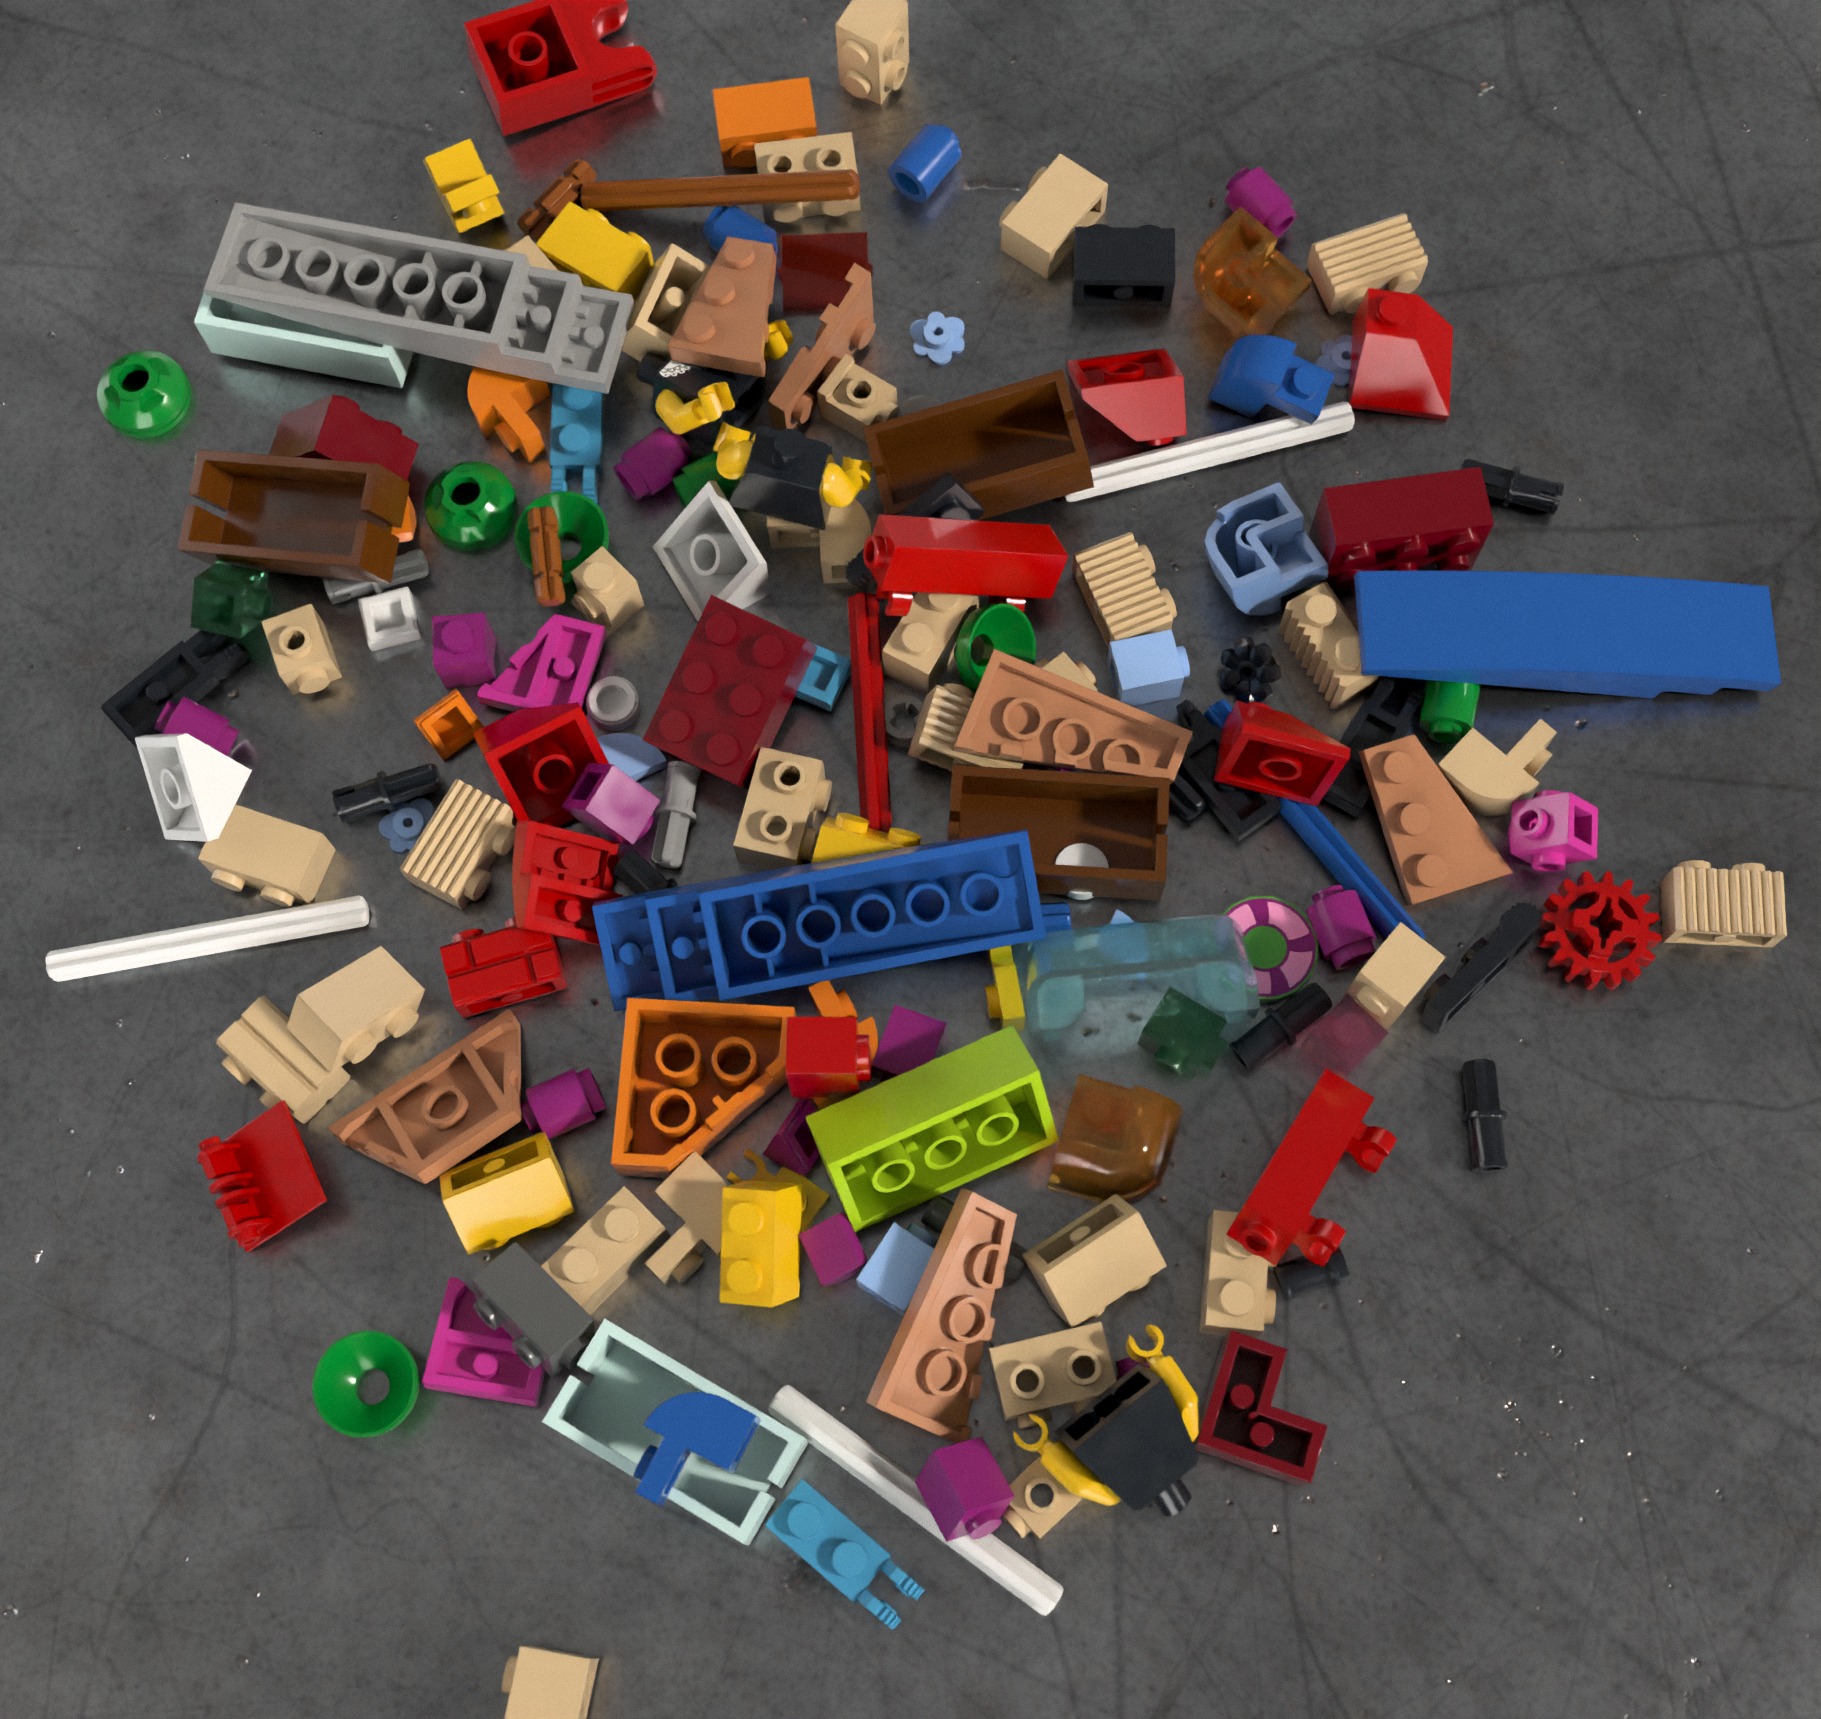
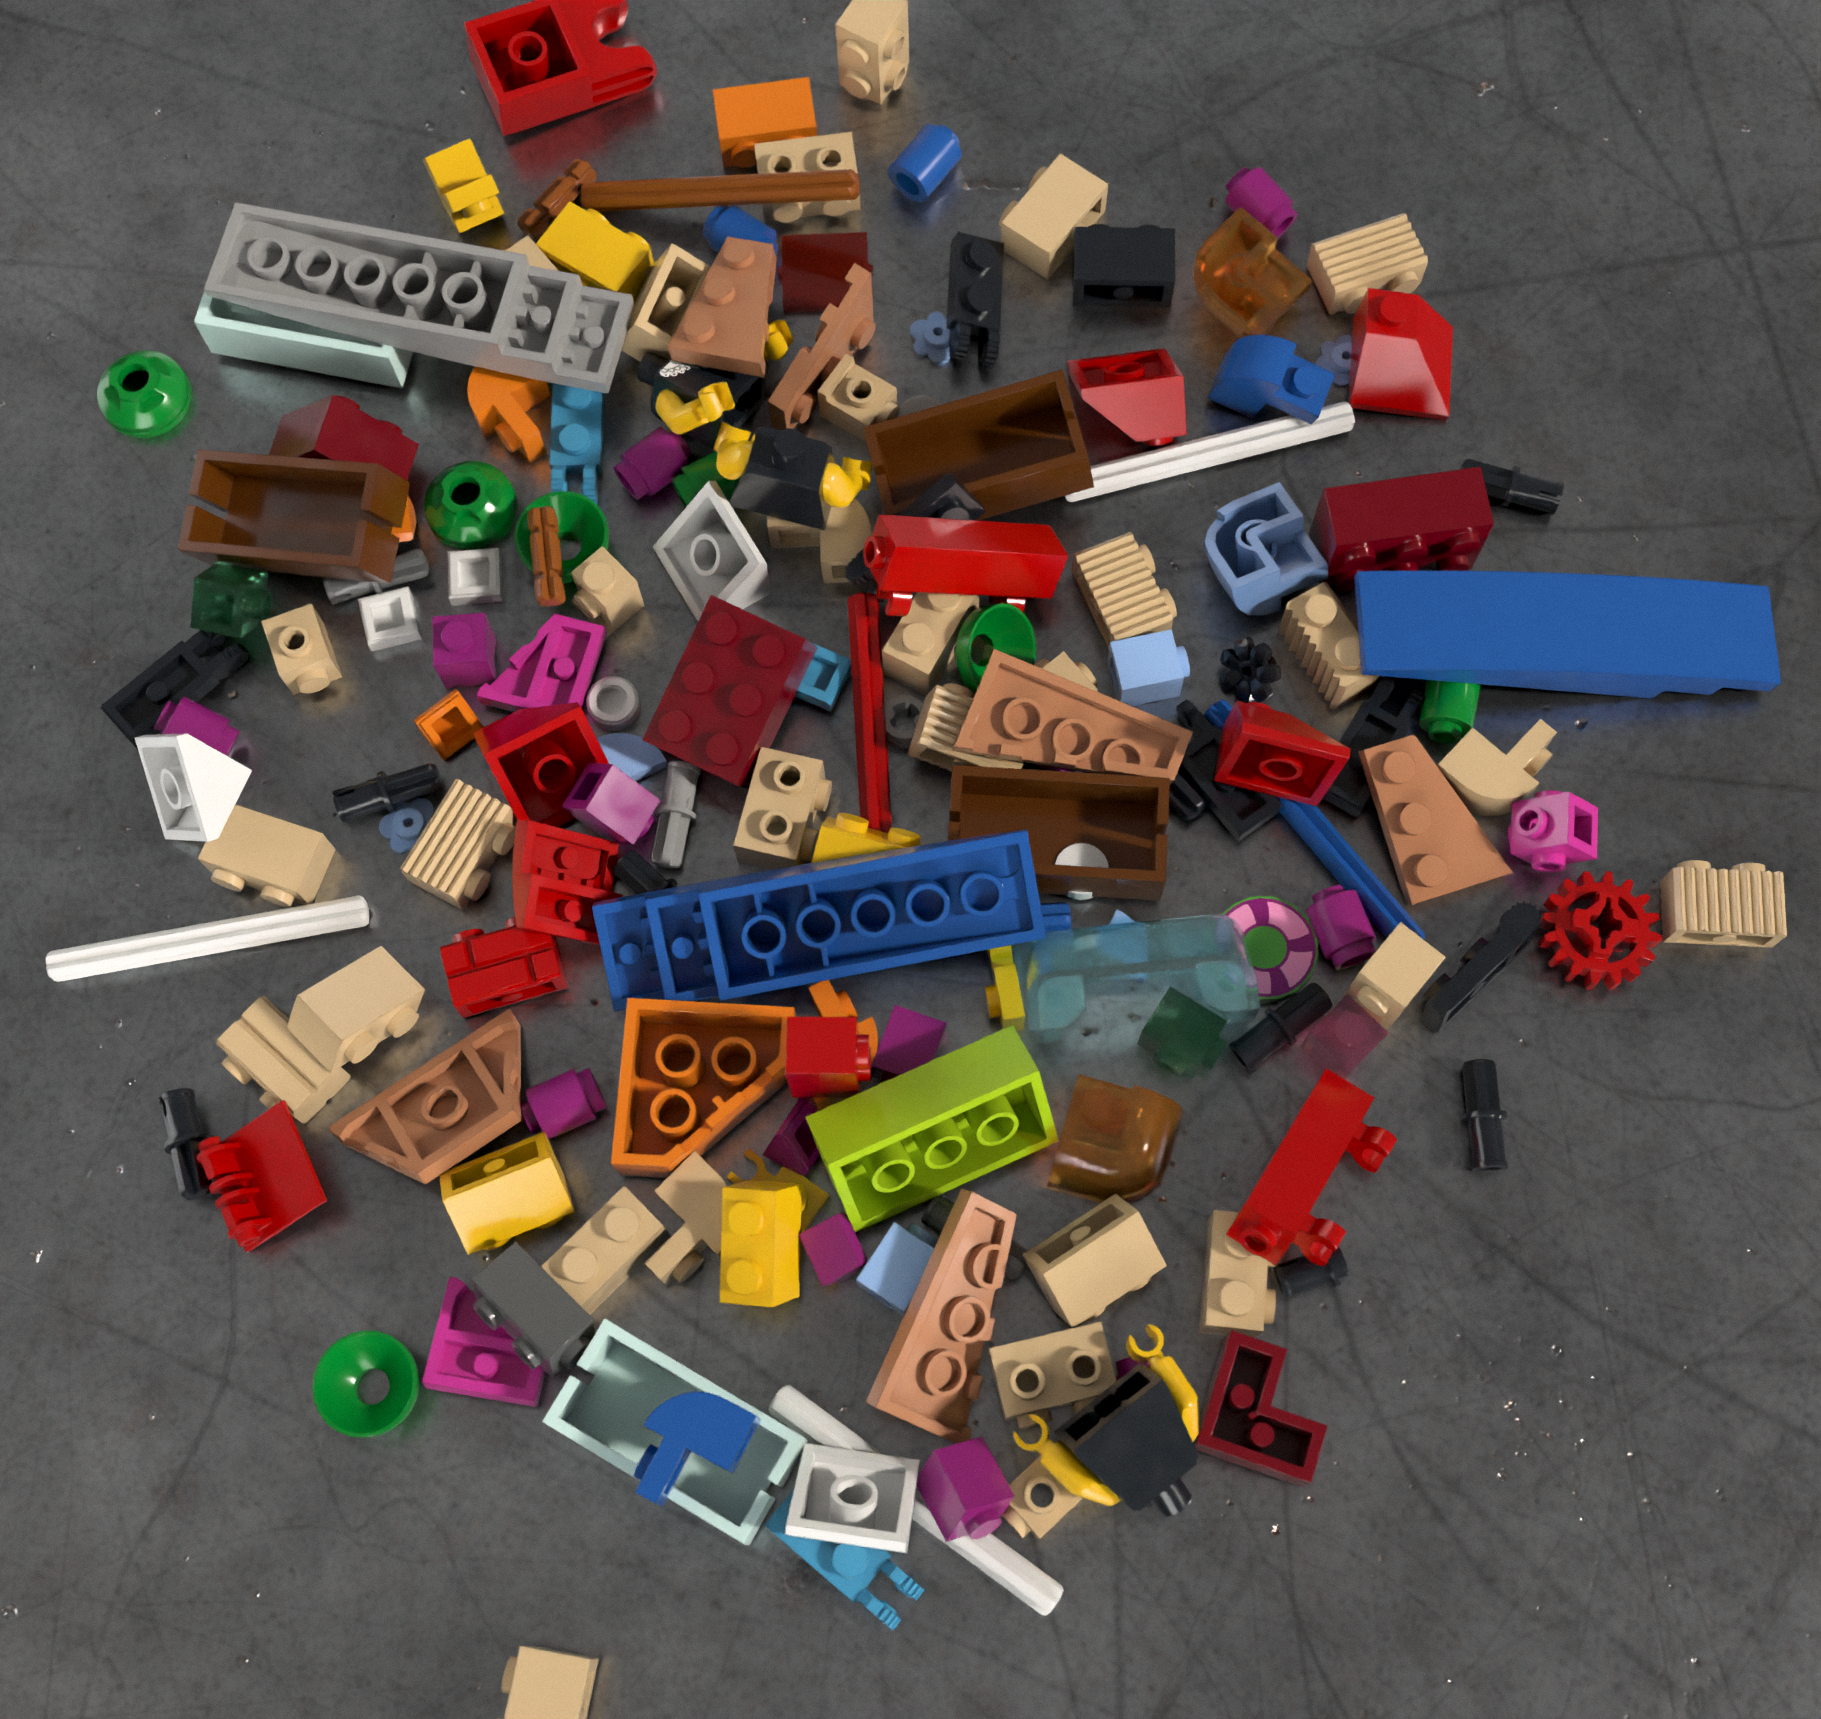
(183, 1136): none -> black axle
(475, 576): none -> white tile
(853, 1498): none -> white slope
(975, 297): none -> black hinge

